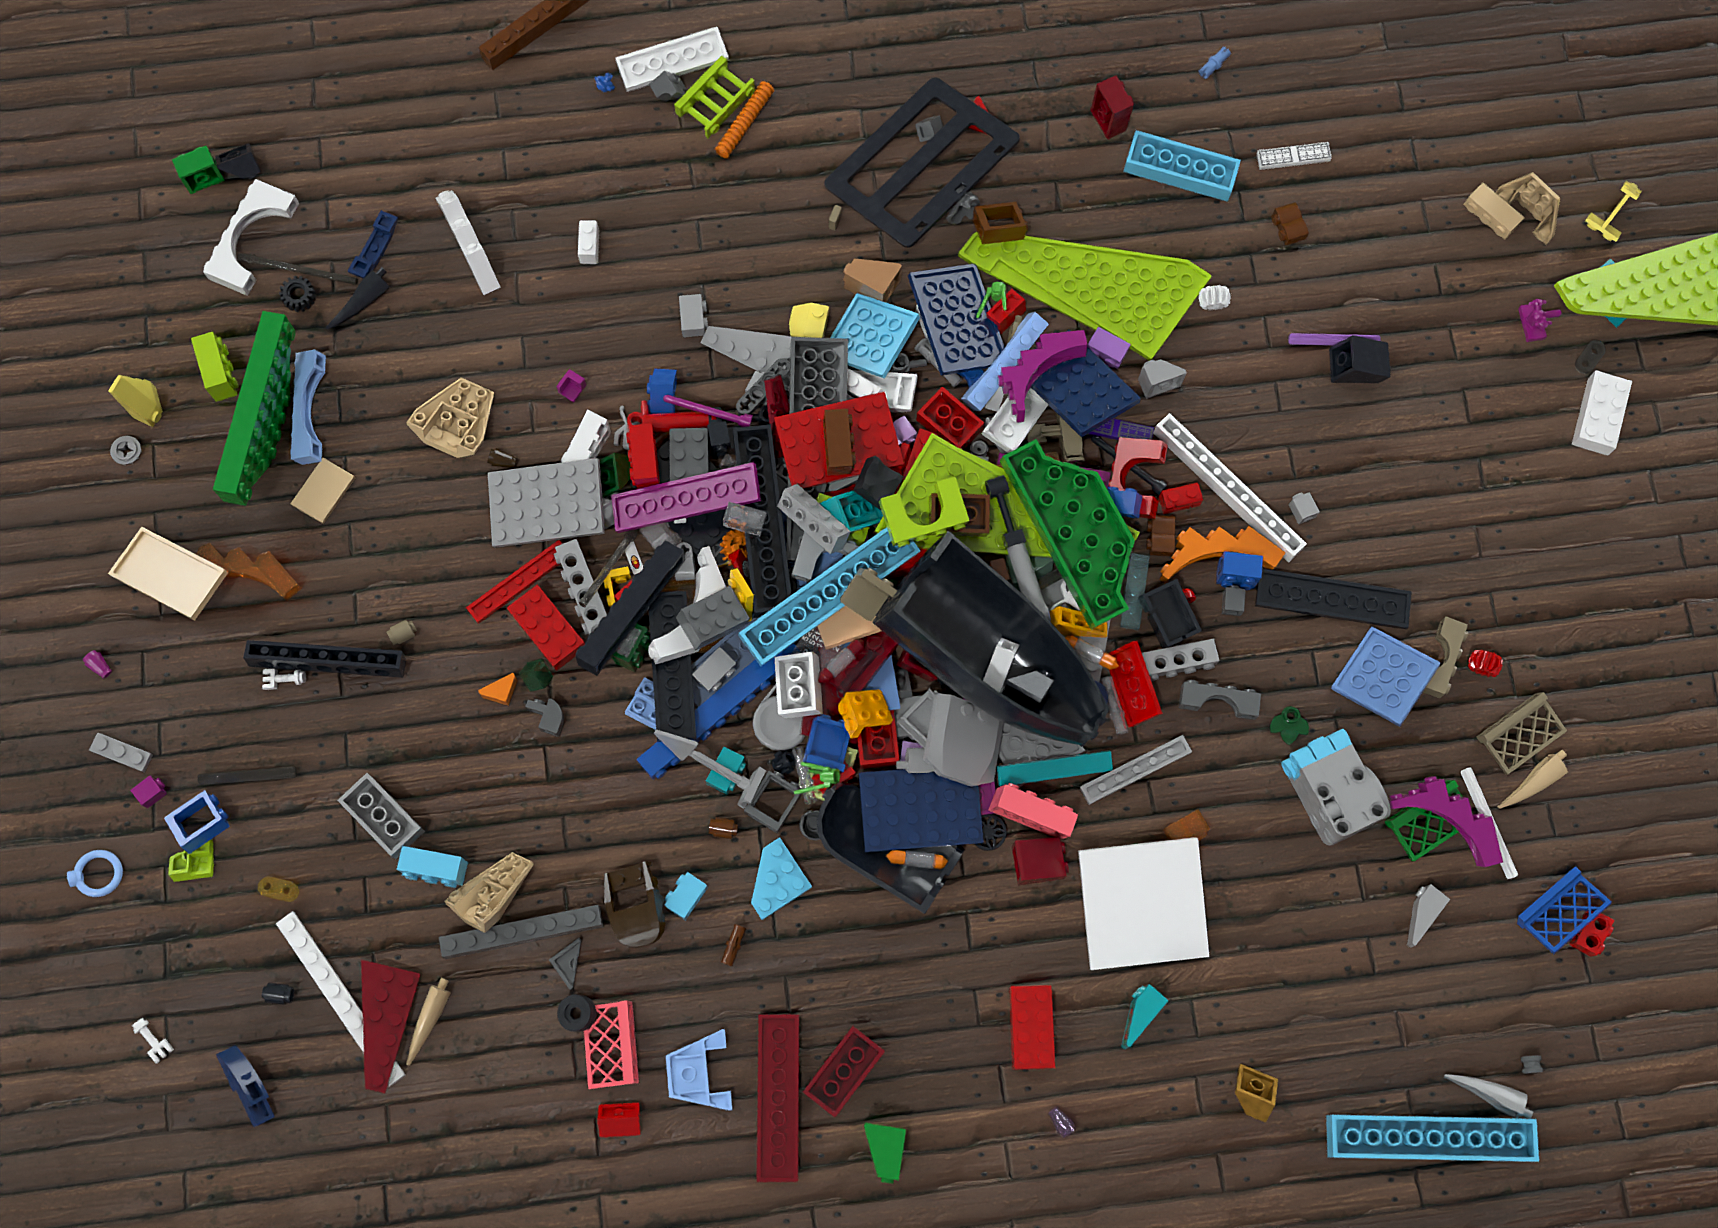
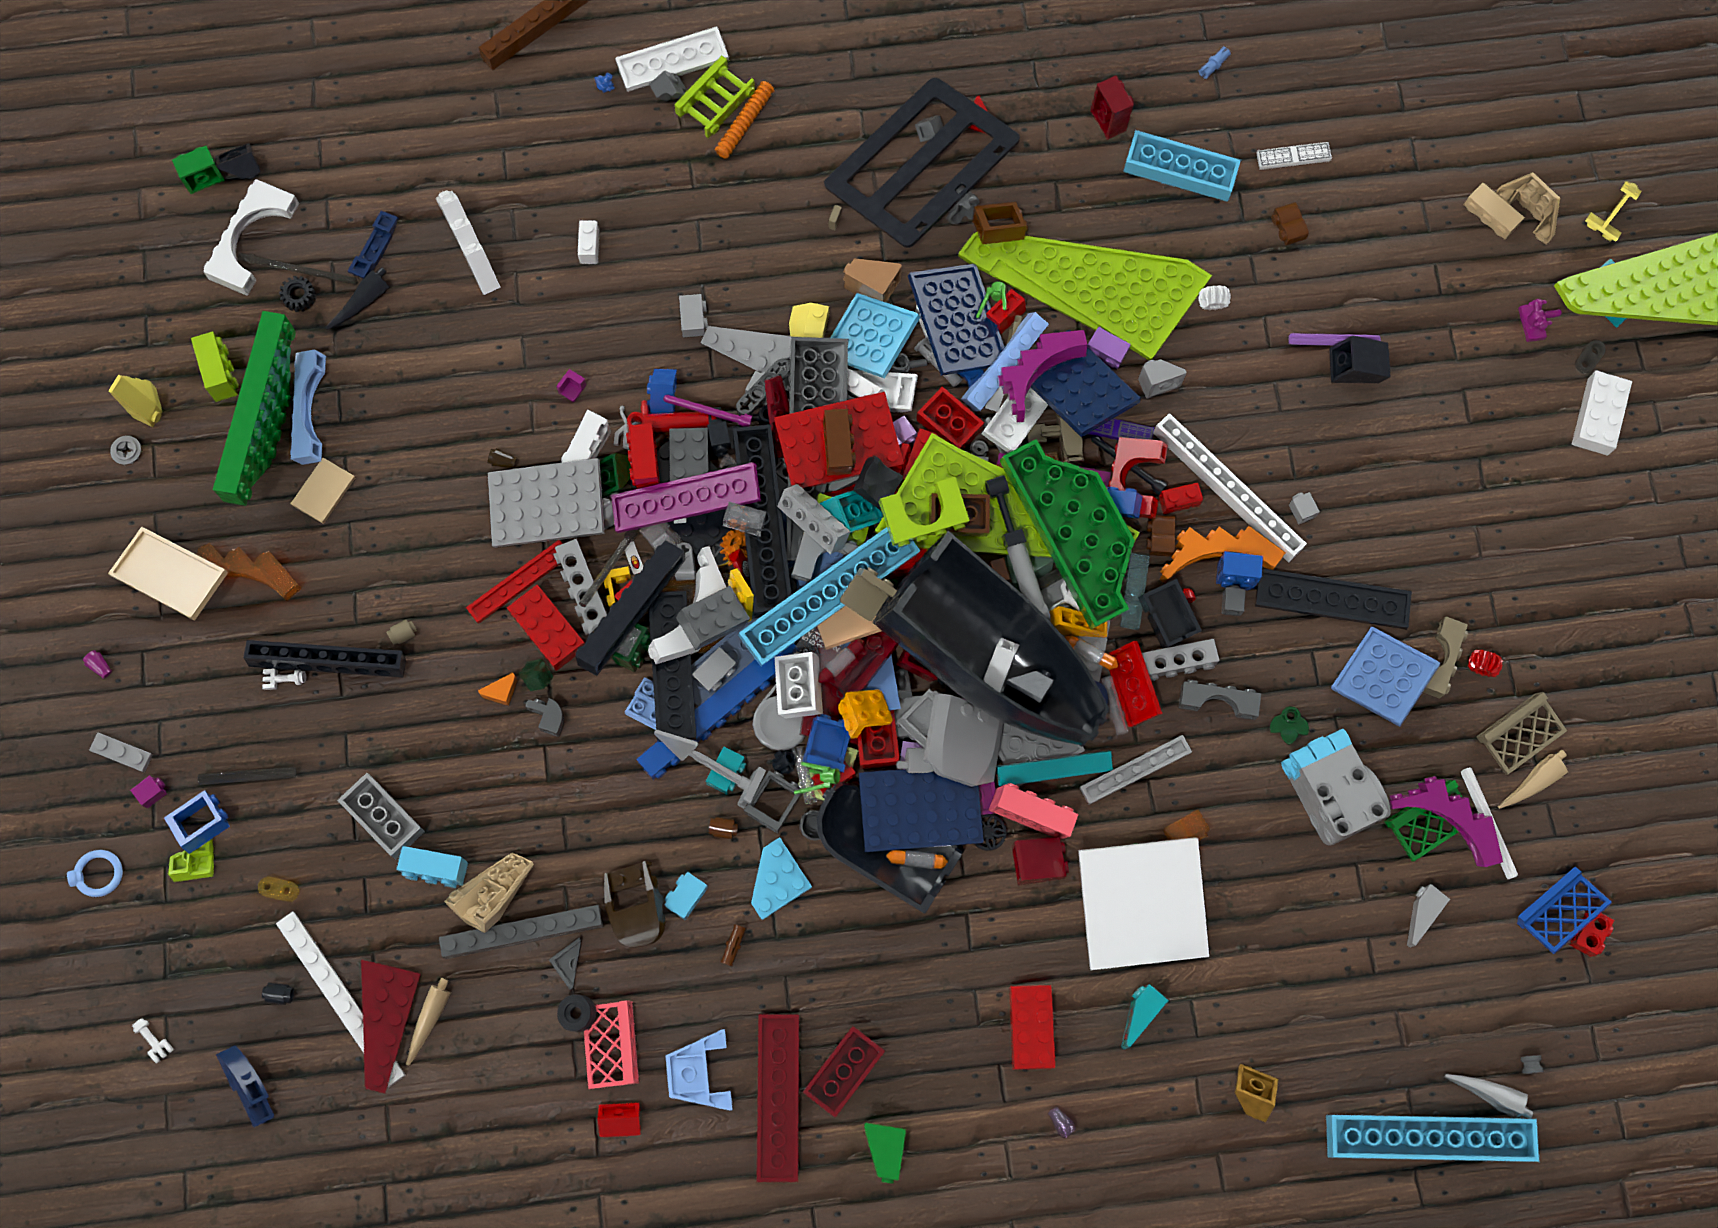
(454, 418): tan wedge -> none

